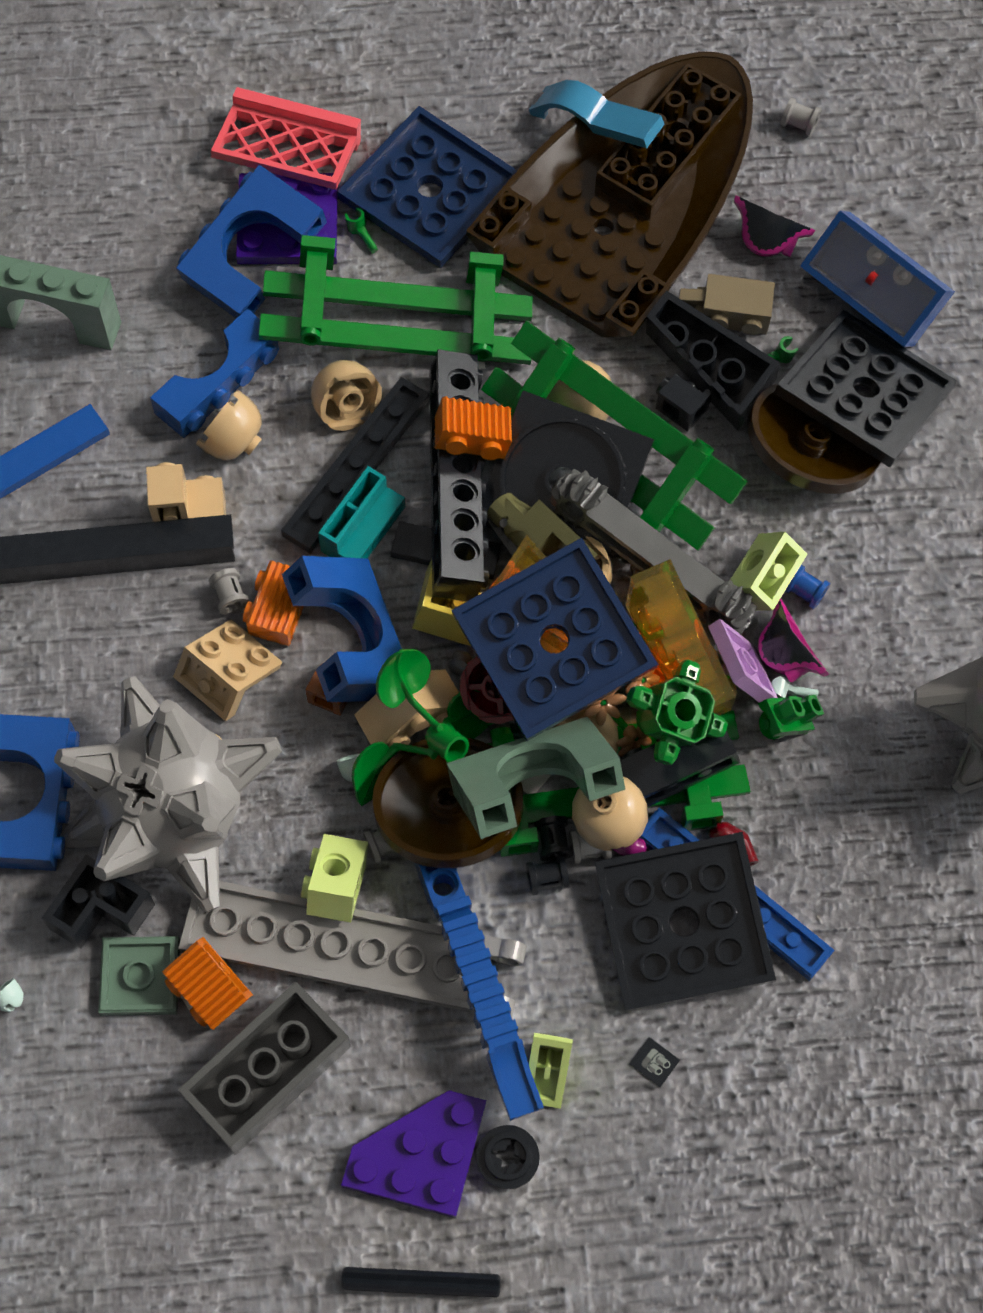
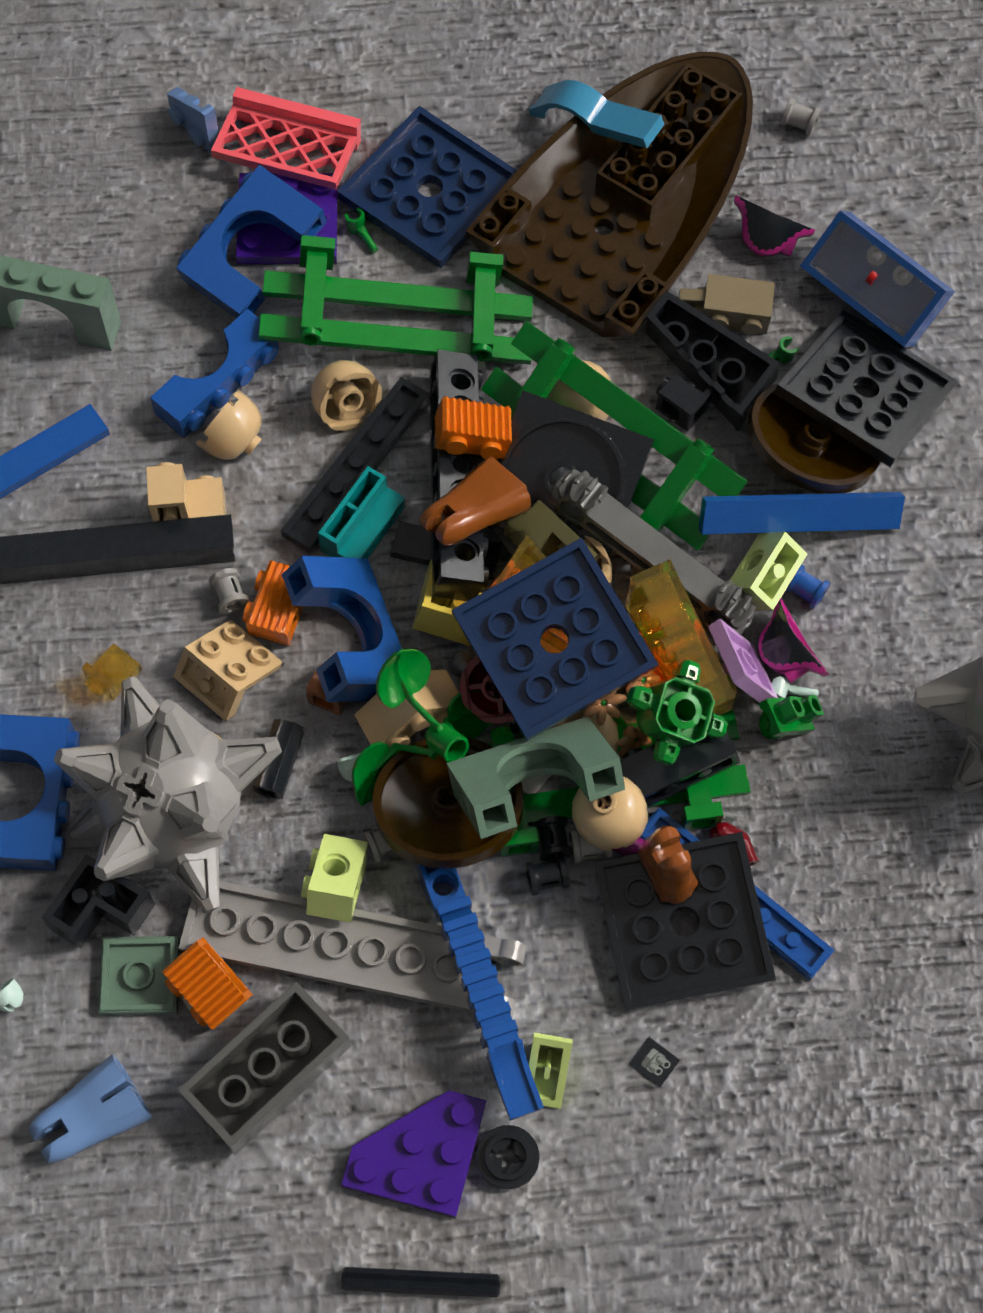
(91, 1112): none -> medium blue piece
(110, 671): none -> clear yellow bracket
(198, 121): none -> medium blue wing
(275, 777): none -> black axle
(478, 501): none -> dark orange piece
(668, 865): none -> dark orange piece
(800, 512): none -> blue tile

